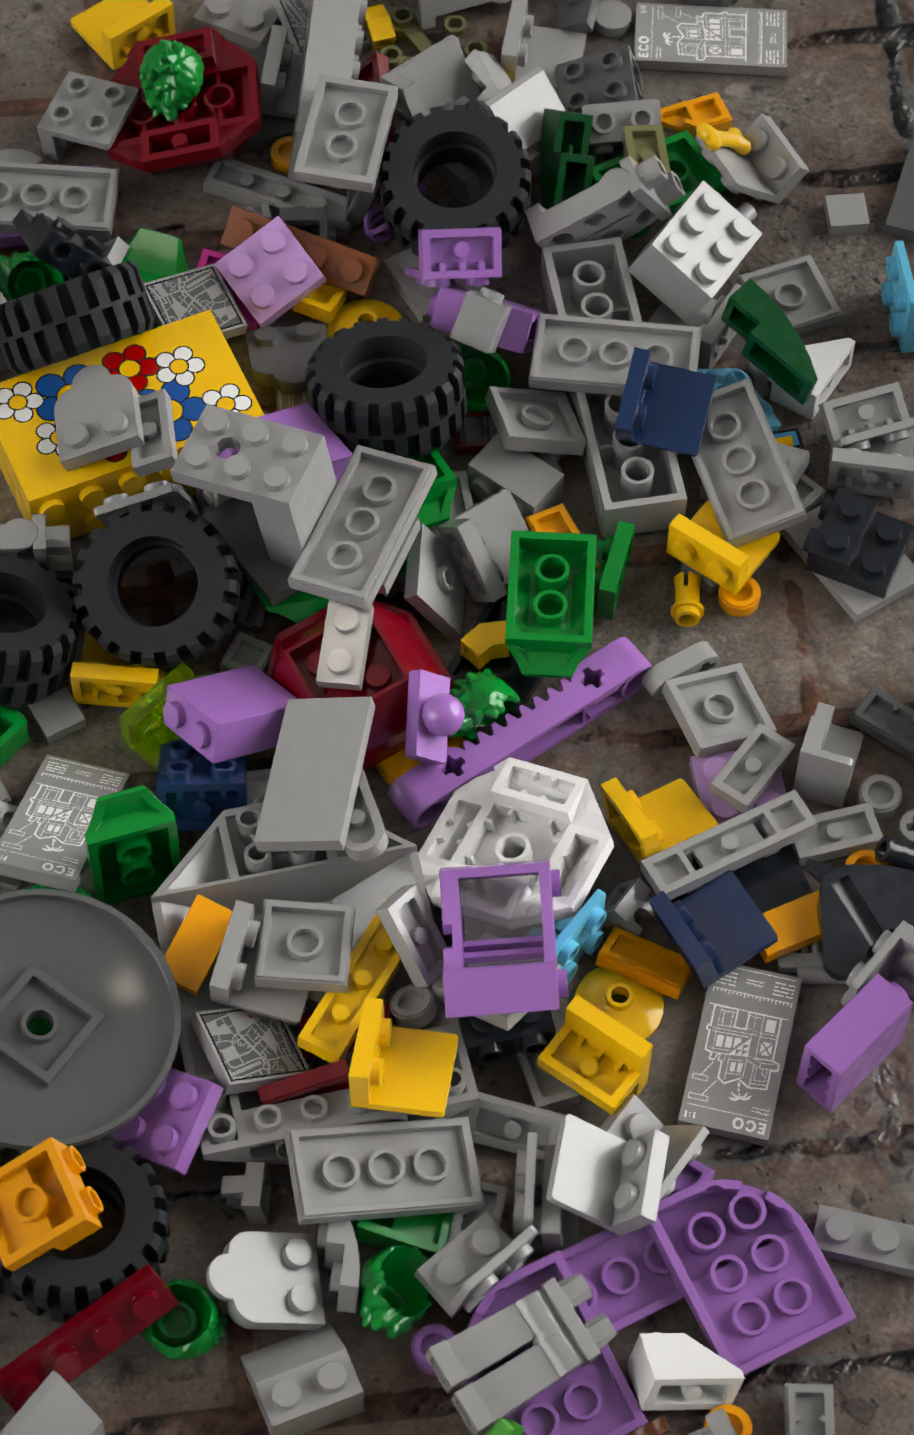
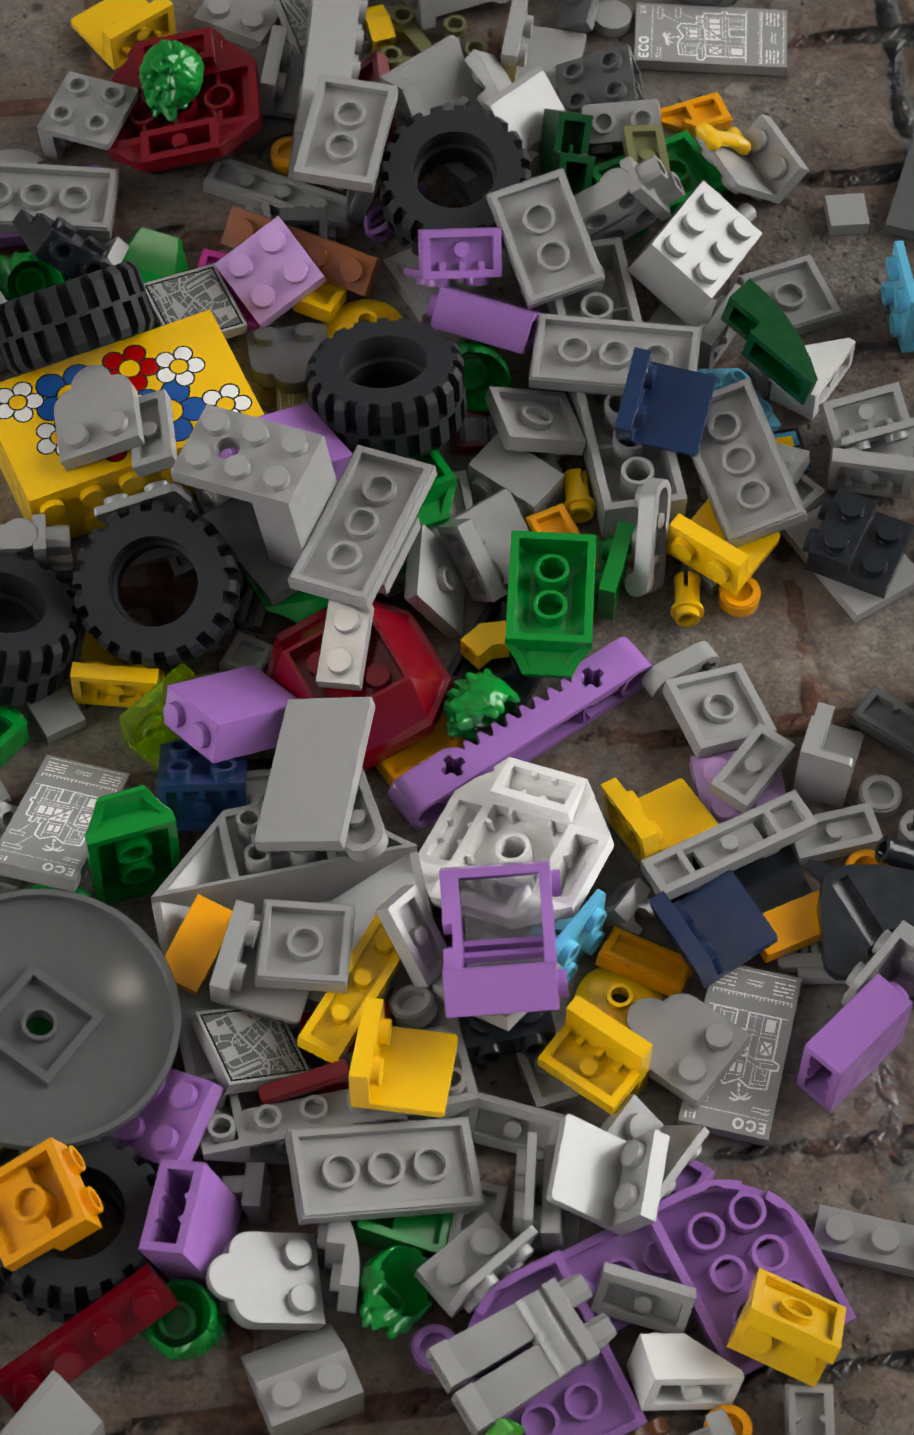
(188, 1220): none -> medium lavender brick
(430, 717): medium lavender tile -> none
(481, 320): light grey brick -> none
(545, 238): none -> light grey tile
(577, 495): none -> yellow pin
(643, 1299): none -> light grey plate
(650, 537): none -> light grey plate
(689, 1043): none -> light grey plate
(788, 1328): none -> yellow bracket

